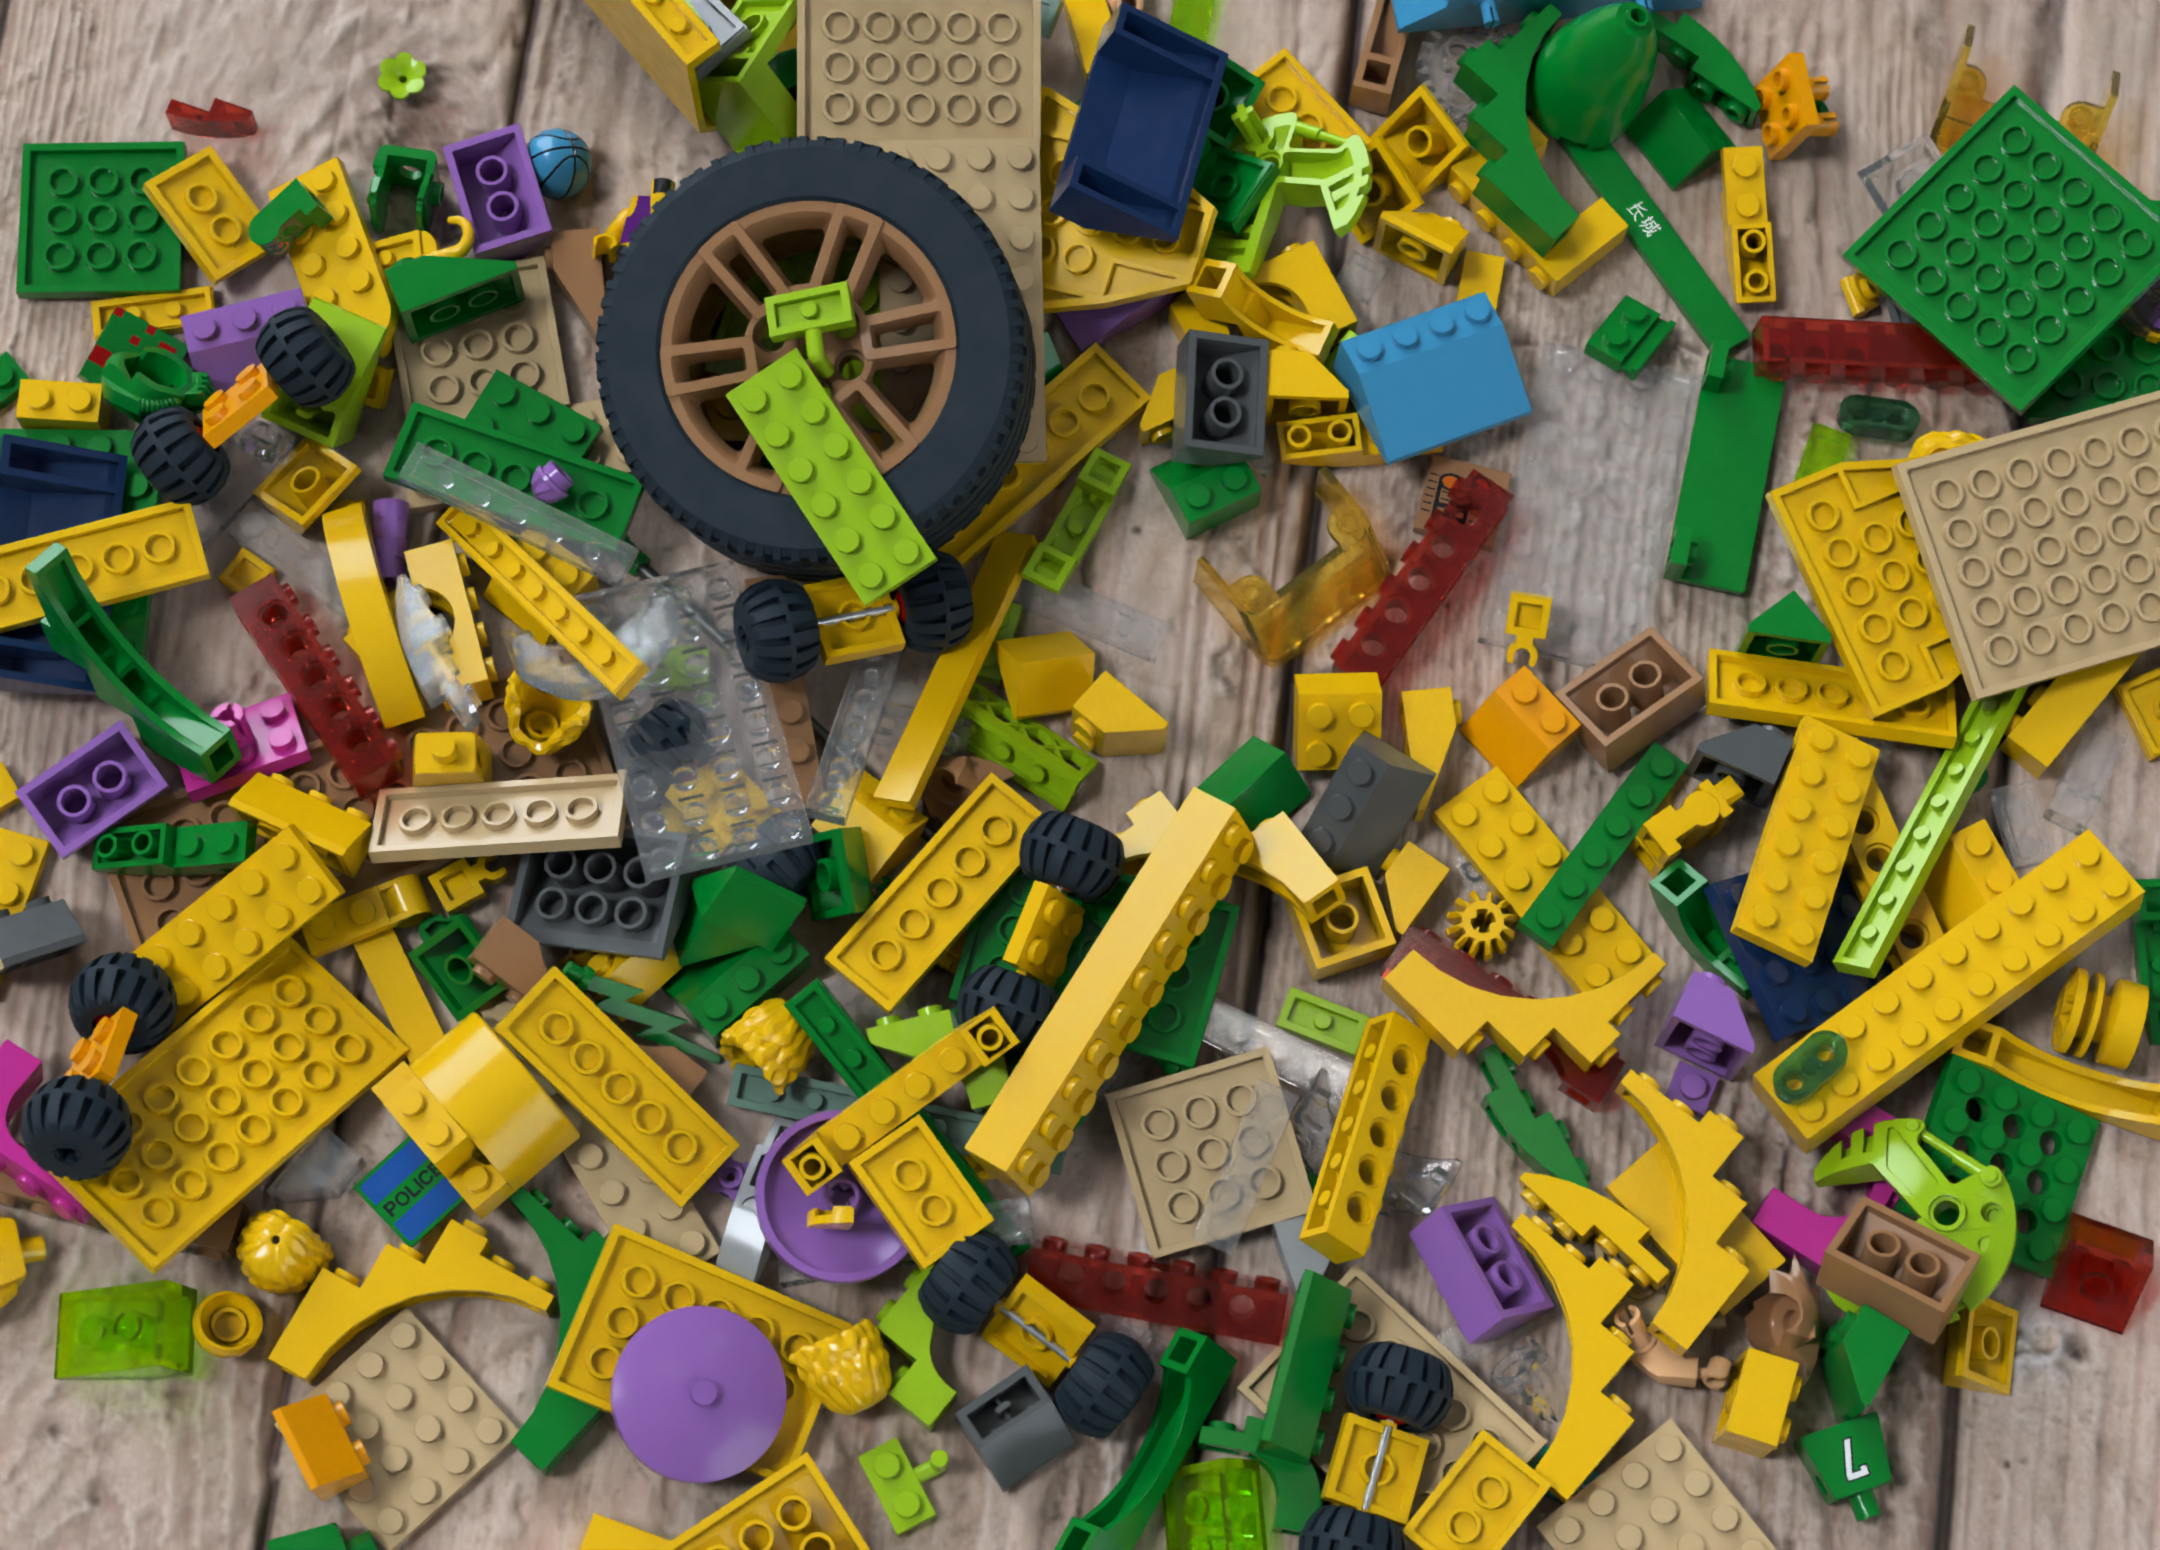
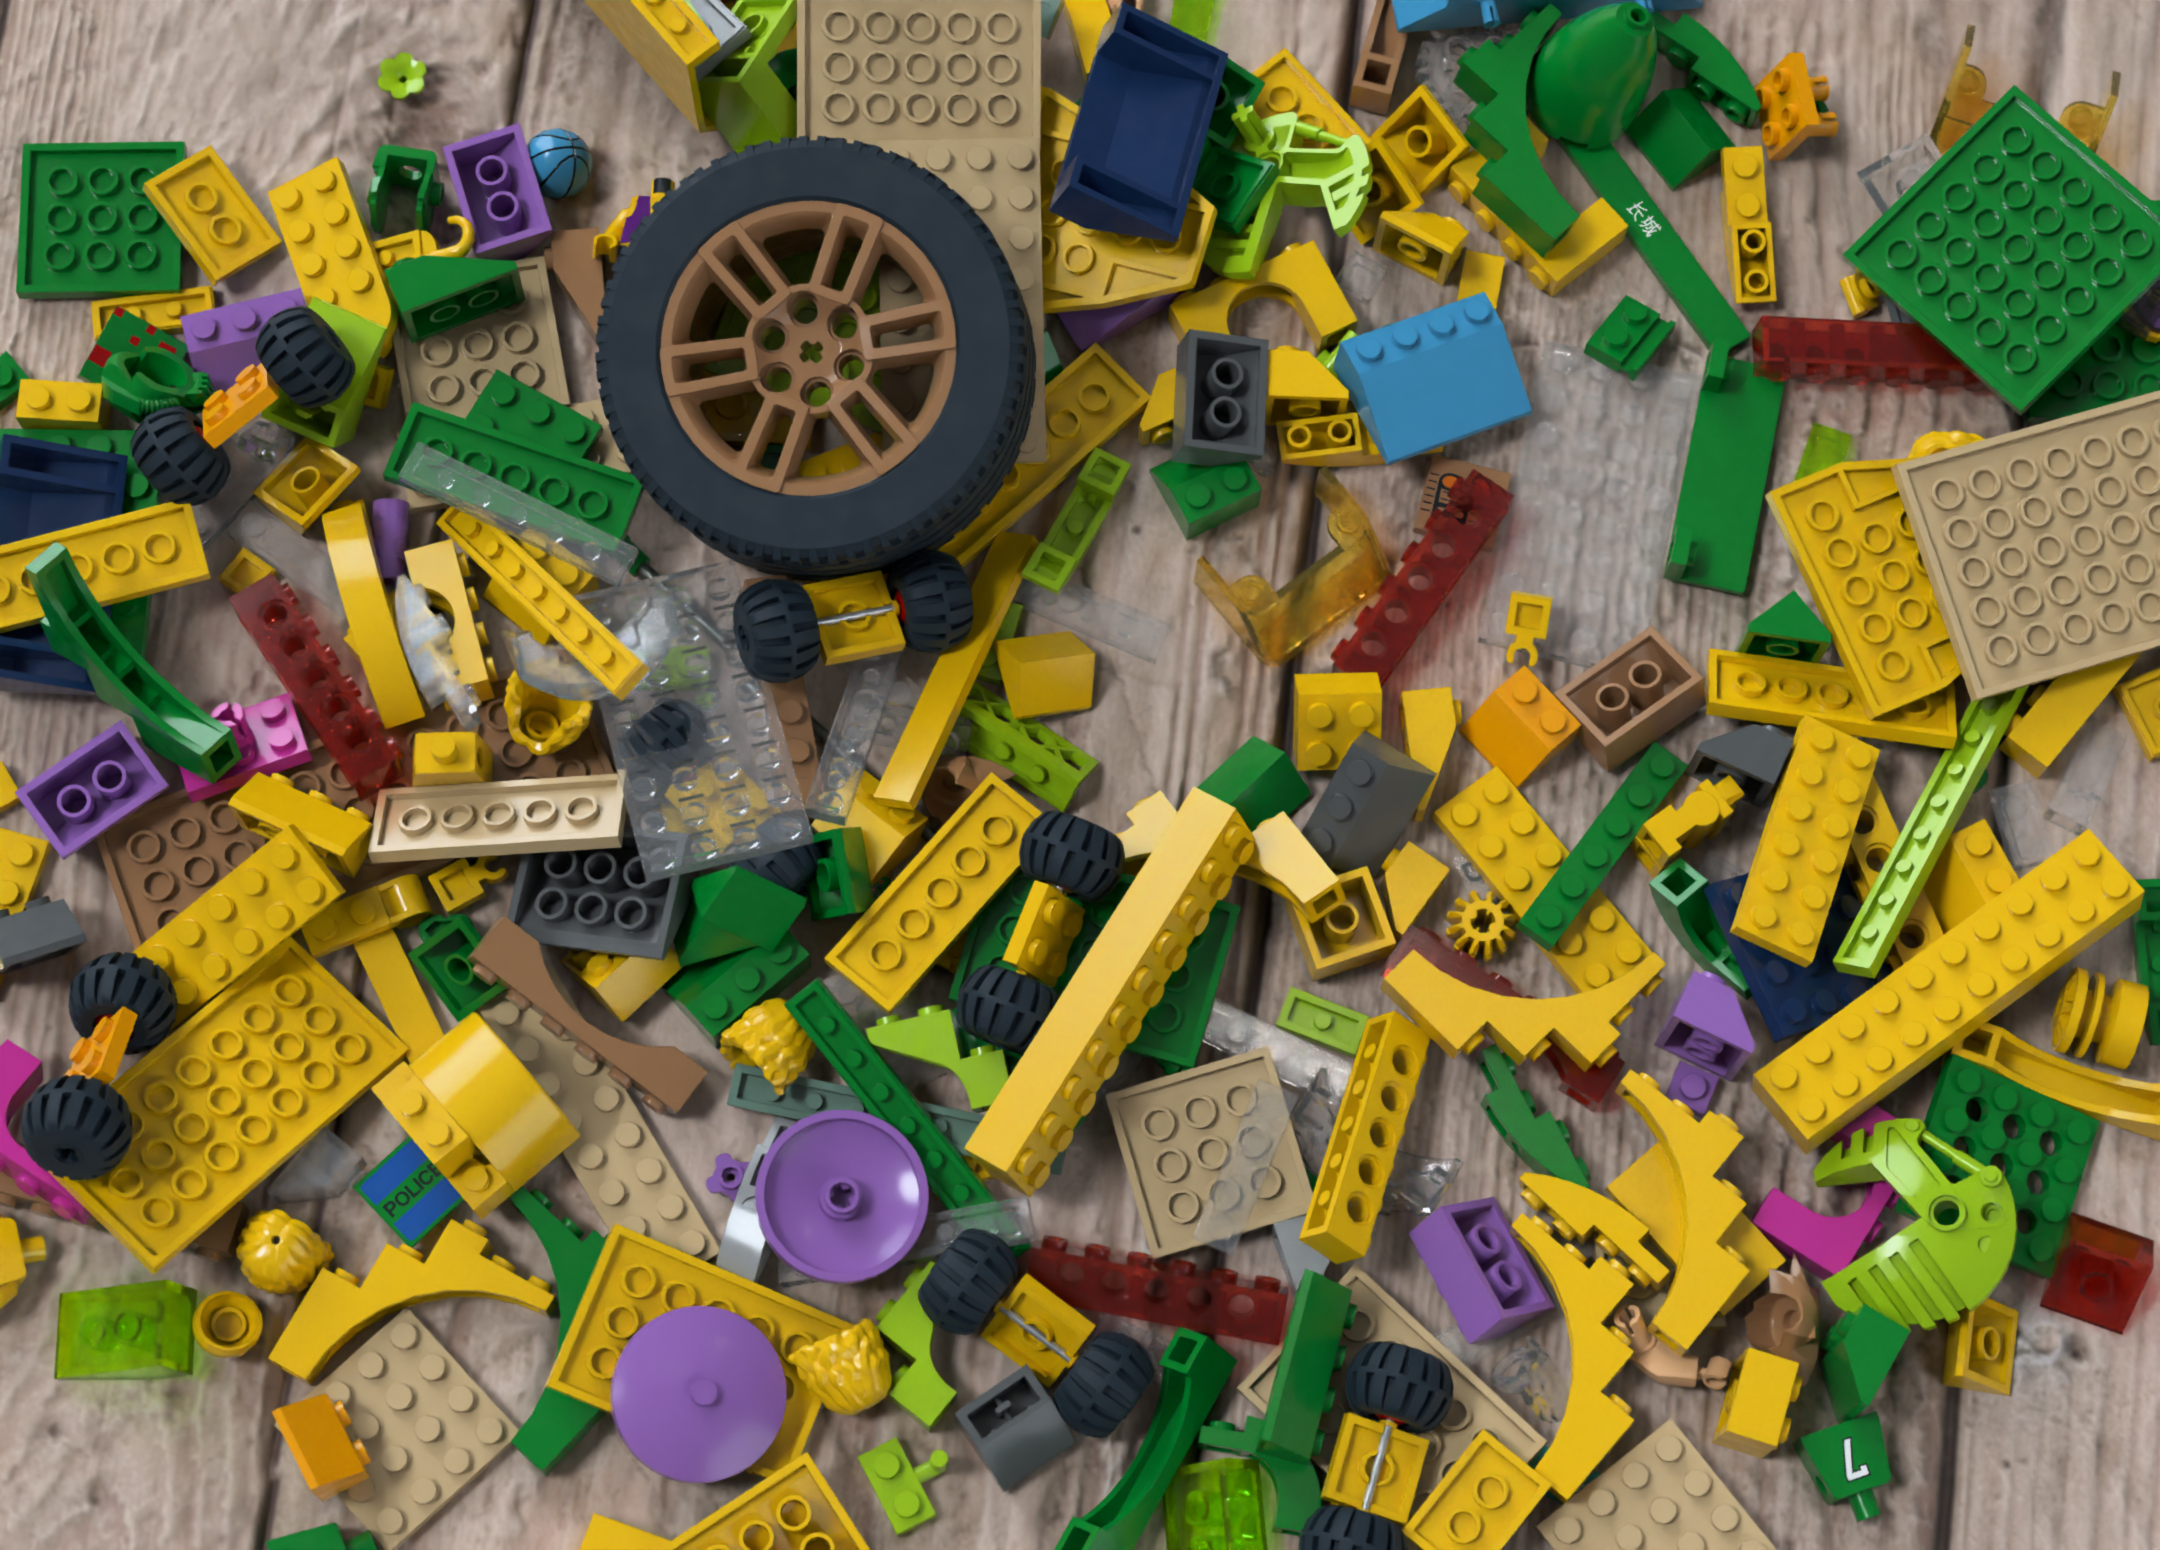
(173, 850): green slope -> none
(221, 121): clear red slope -> none
(287, 218): green leg -> none
(550, 483): medium lavender plate -> none
(616, 1004): green piece -> none
(616, 1086): yellow plate -> none
(809, 315): lime plate -> none
(831, 477): lime plate -> none
(838, 1218): yellow tile -> none
(898, 1098): yellow slope -> none
(920, 1192): yellow plate -> none
(1116, 721): yellow slope -> none
(1229, 296): yellow arch -> none
(1808, 1068): clear green plate -> none
(1875, 418): clear green plate -> none
(1897, 1268): medium nougat slope -> none

